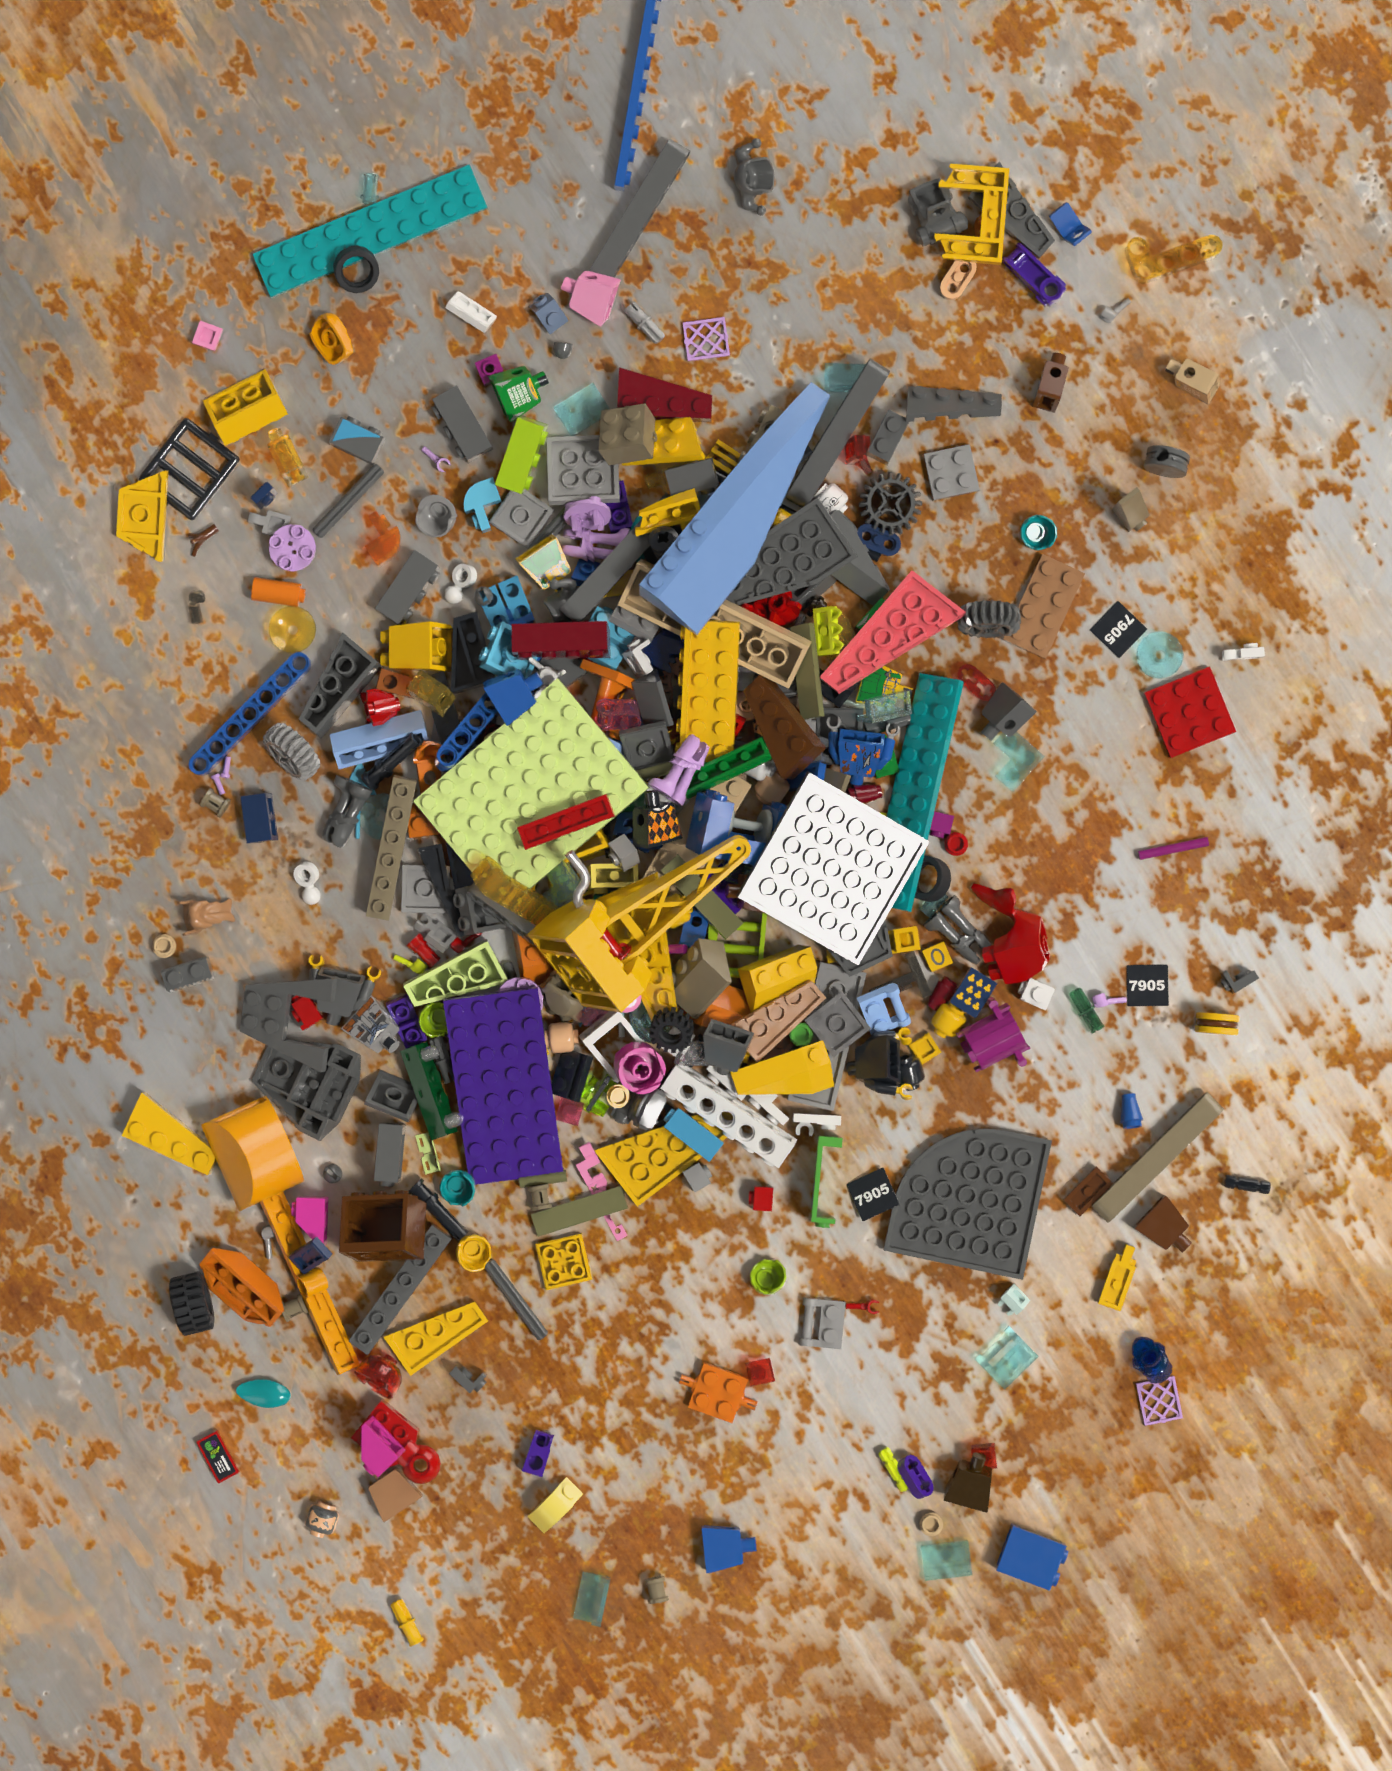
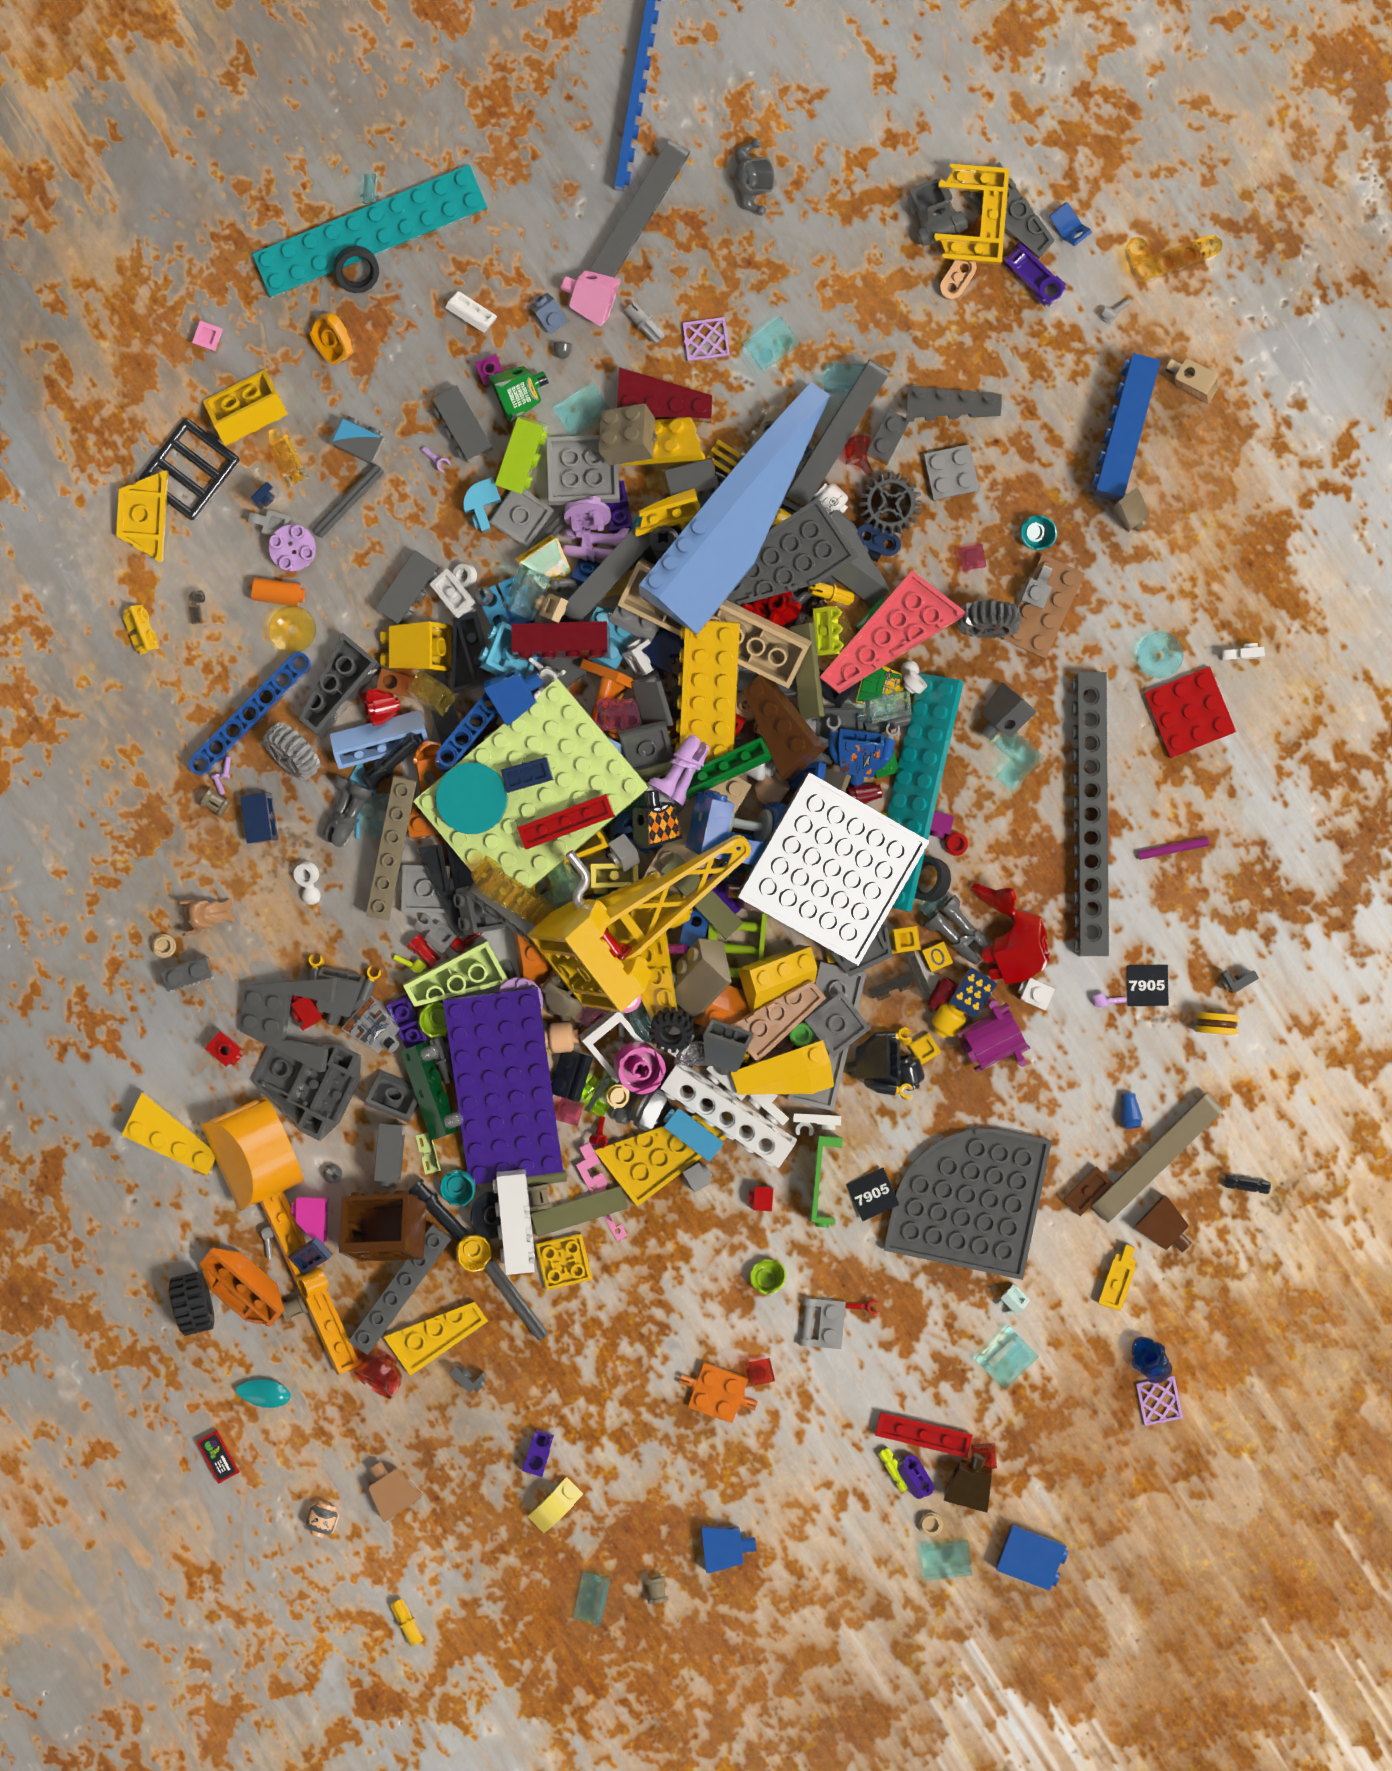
(138, 619): none -> yellow hinge
(200, 538): reddish brown bar -> none
(218, 1042): none -> red brick
(378, 1447): dark pink slope -> none
(388, 544): clear orange brick -> none
(406, 1434): red brick -> none
(435, 516): light grey helmet -> none
(452, 593): none -> white plate
(471, 798): none -> teal tile
(485, 1226): none -> black dish
(515, 1221): none -> white wedge
(524, 589): none -> clear light blue hinge
(527, 774): none -> dark blue plate
(551, 606): none -> tan plate
(598, 1138): none -> red hand
(772, 343): none -> clear light blue plate
(832, 593): none -> yellow axle
(876, 1011): light blue plate -> none
(913, 681): none -> white plate
(923, 1434): none -> red plate
(972, 557): none -> clear pink plate
(979, 677): clear red beam -> none
(1037, 590): none -> light grey plate
(1051, 383): reddish brown torso -> none
(1086, 1010): clear green axle -> none
(1097, 684): none -> dark grey brick
(1118, 629): black sticker -> none
(1126, 427): none -> blue brick
(1167, 461): dark grey head -> none

